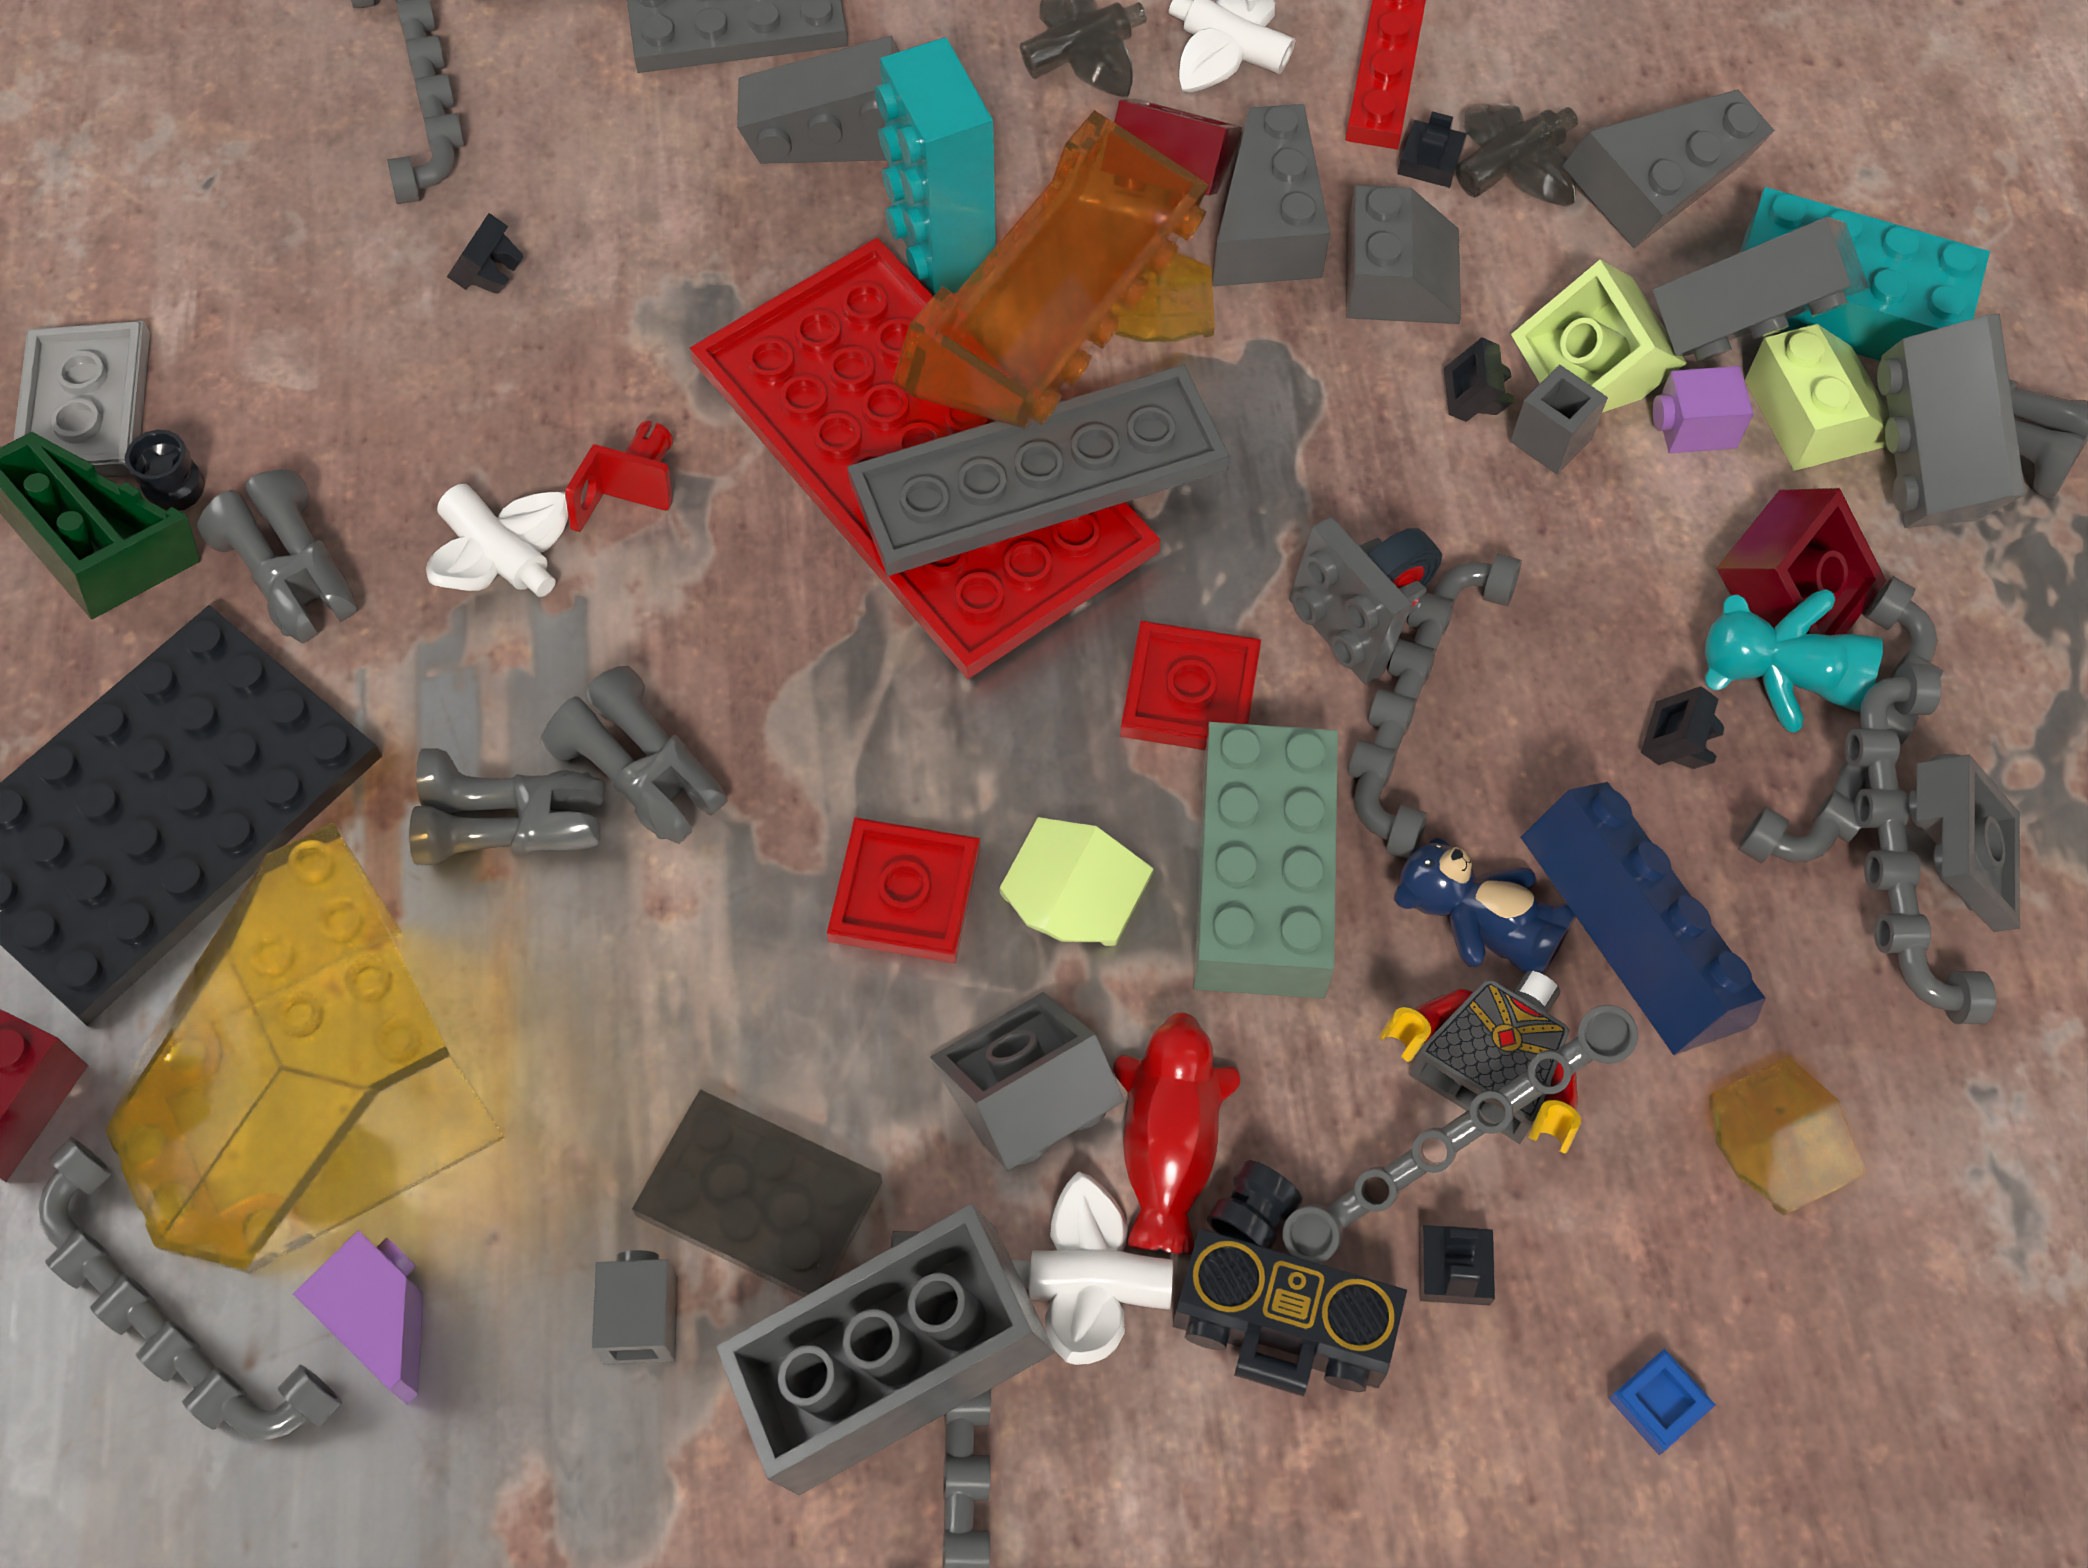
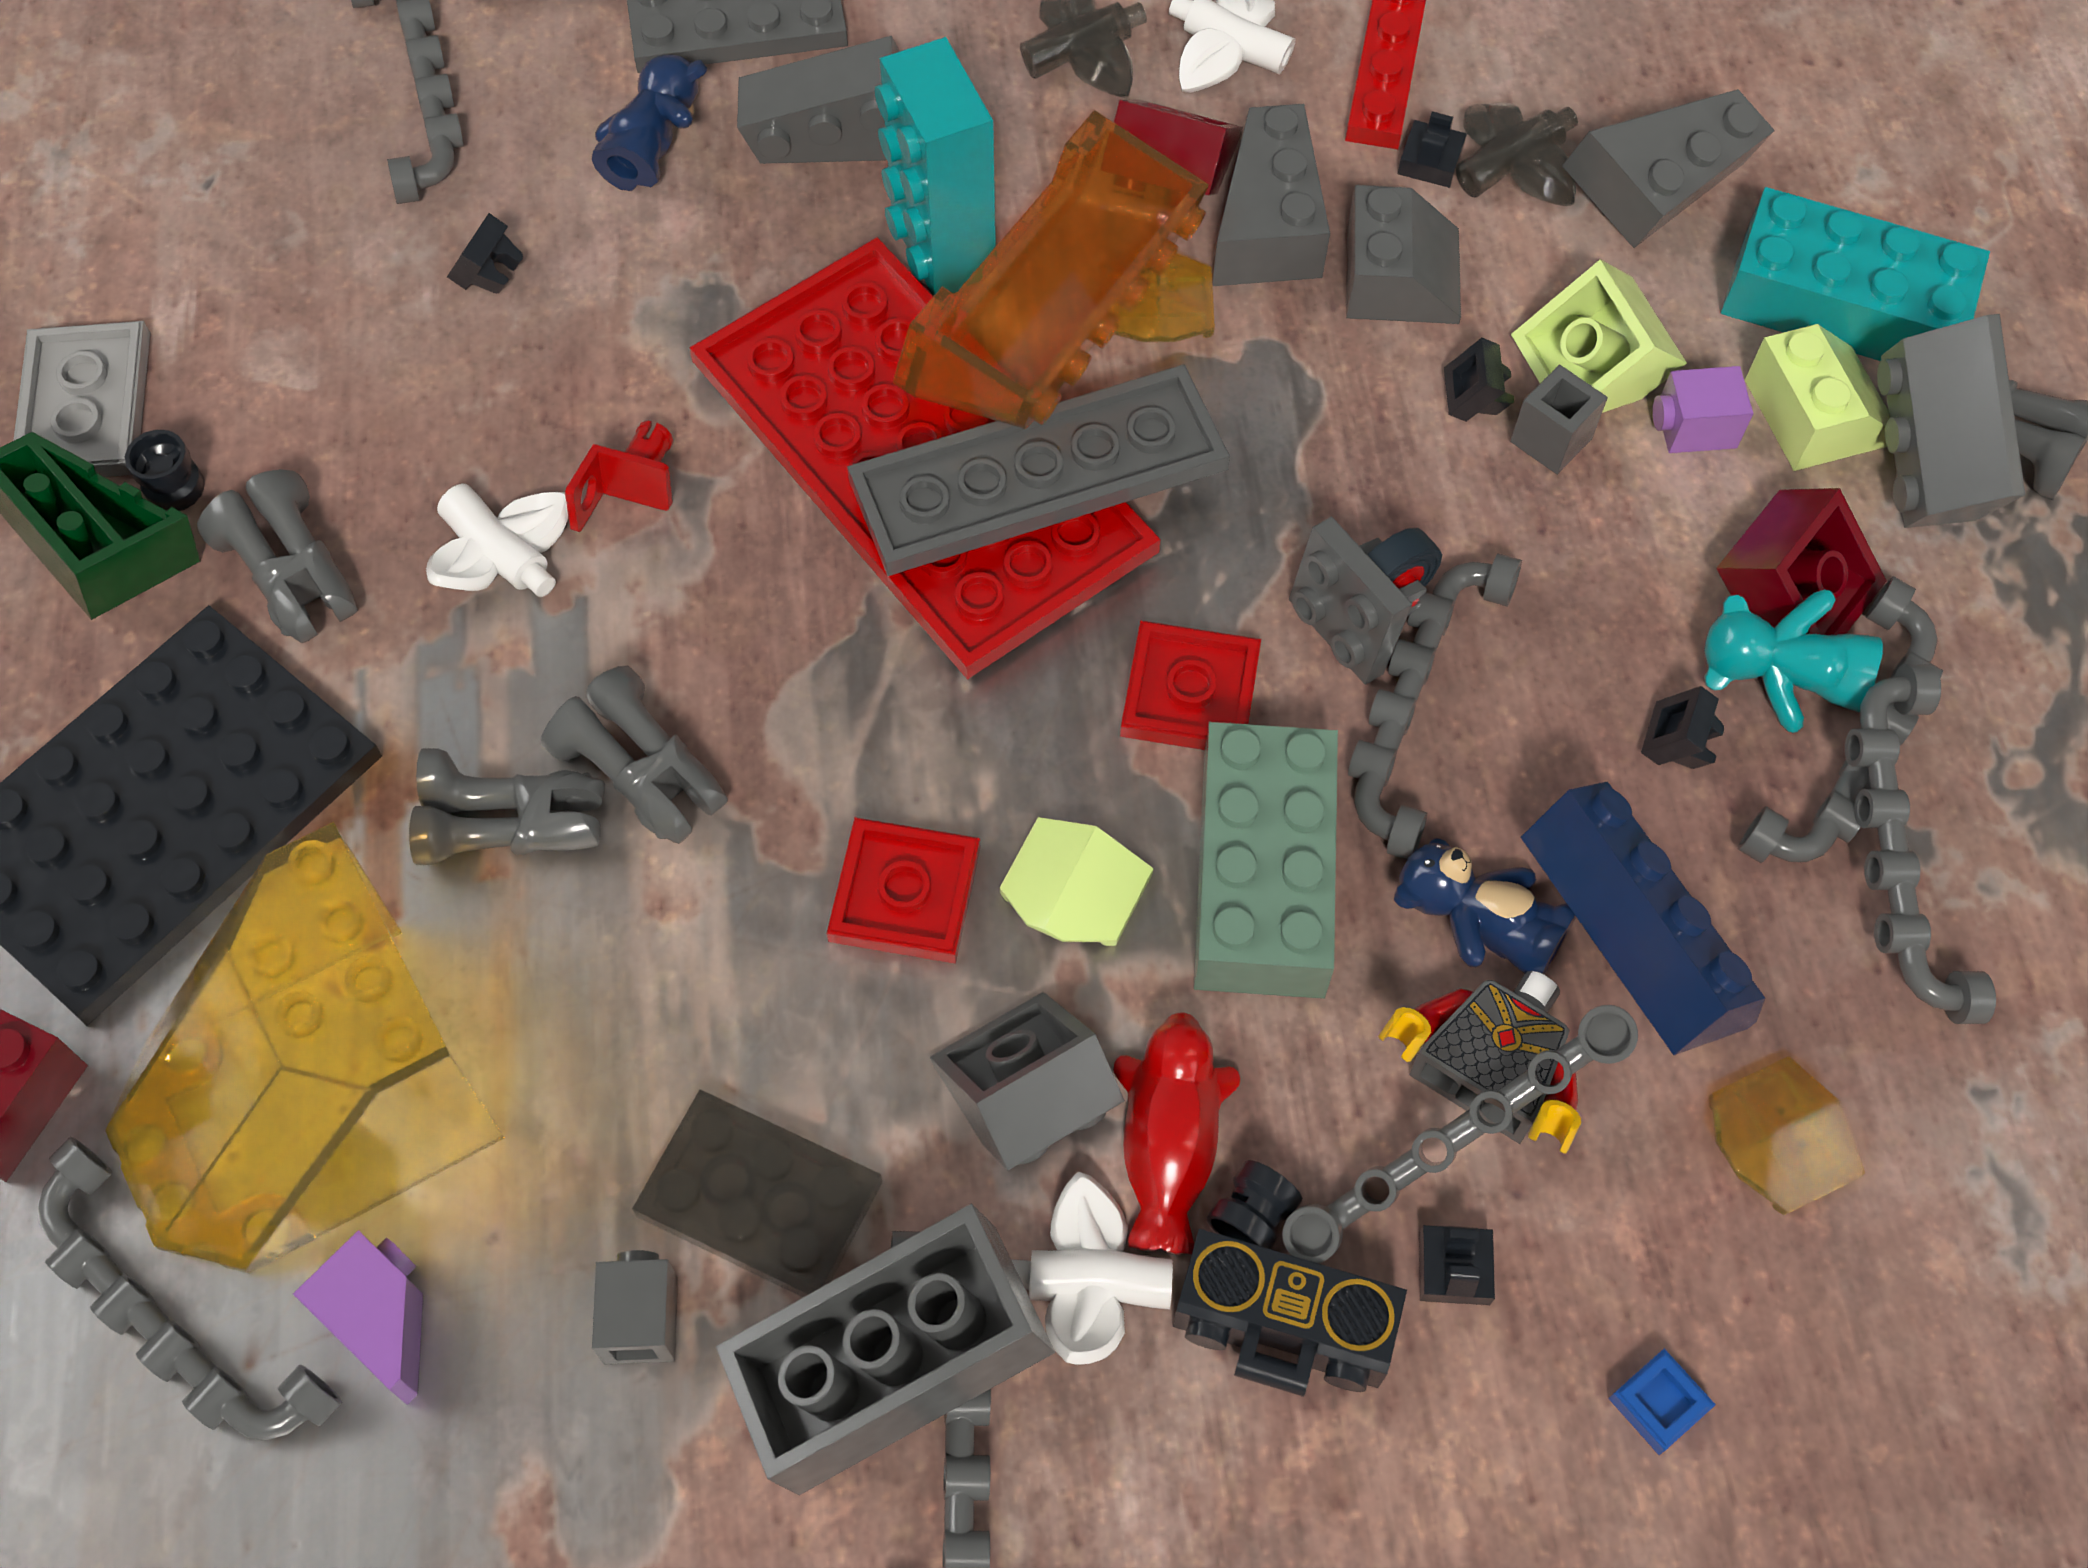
(643, 129): none -> dark blue piece
(1761, 289): dark grey wedge -> none
(1973, 834): dark grey plate -> none

